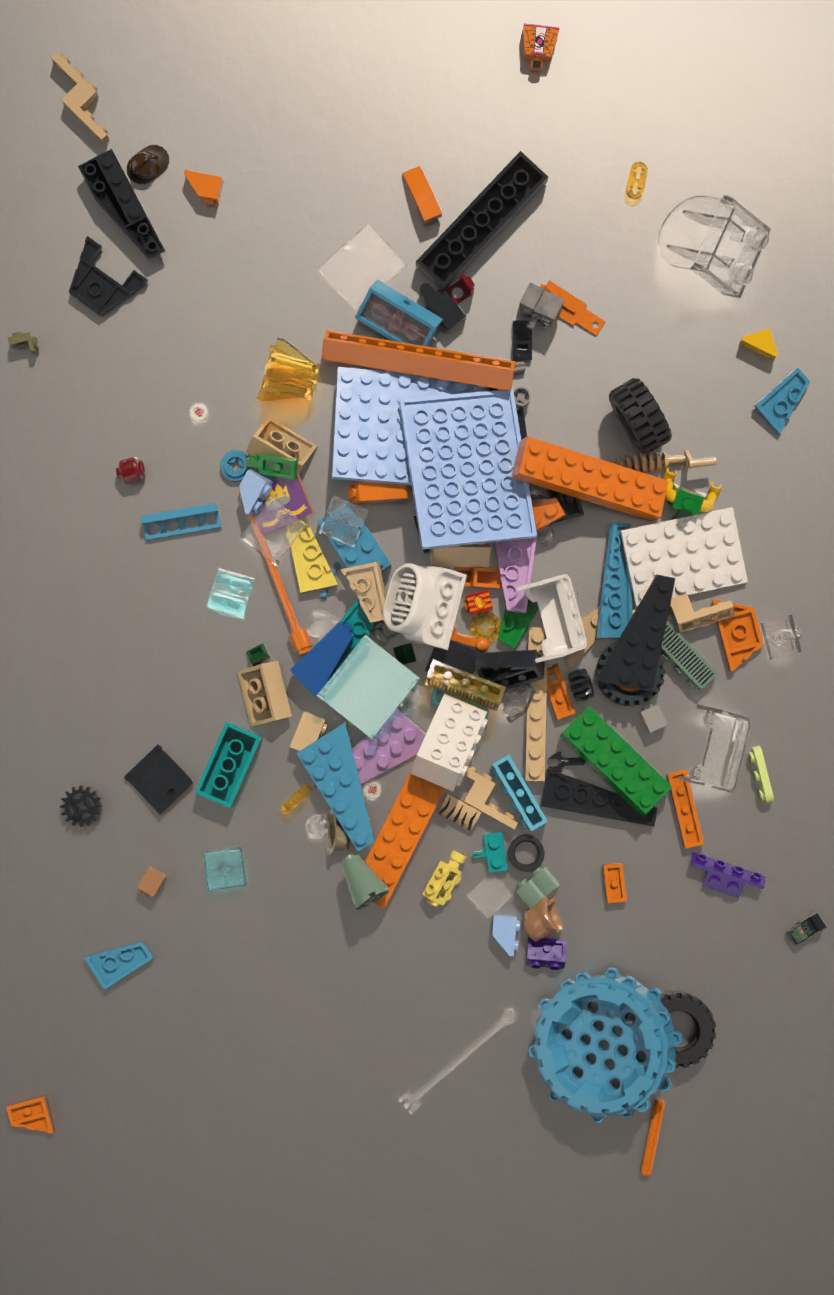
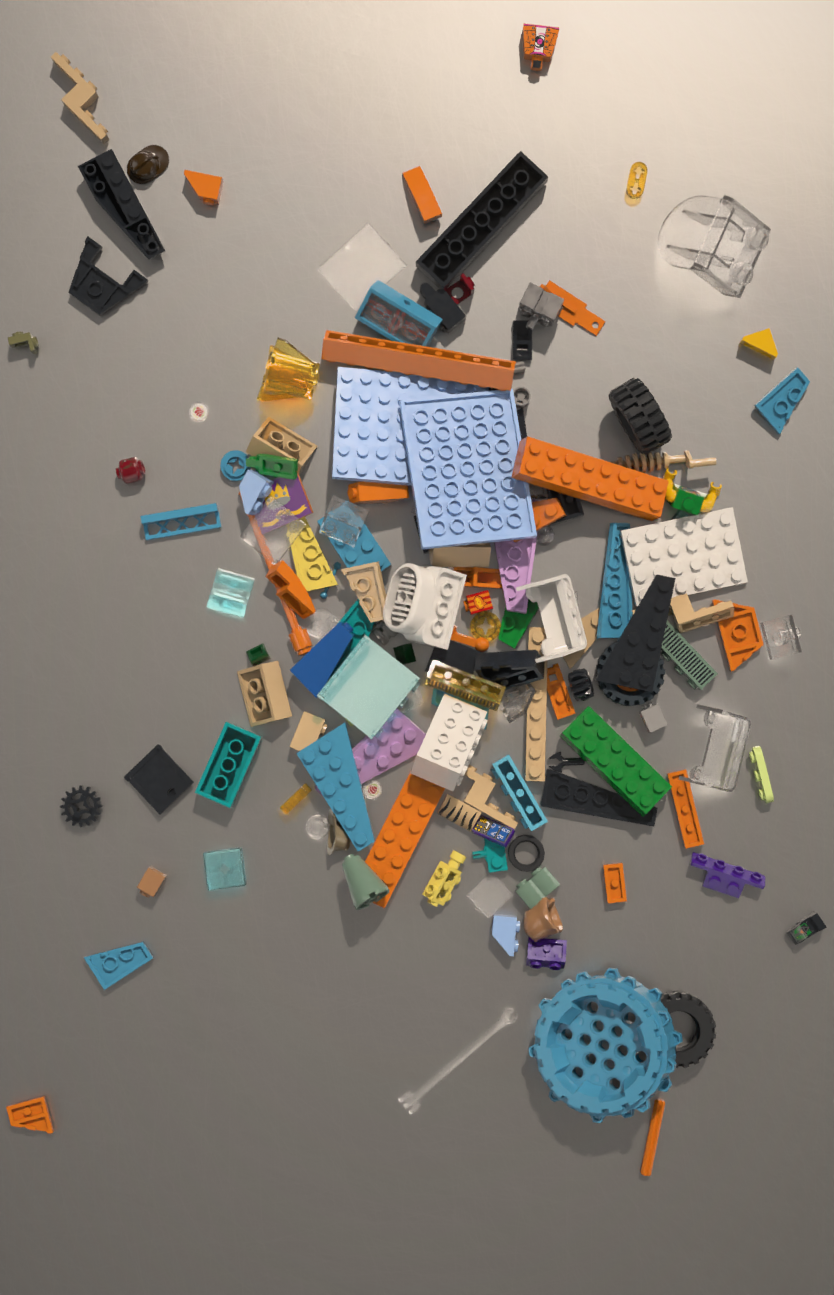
(291, 589): none -> orange slope
(493, 831): none -> tile

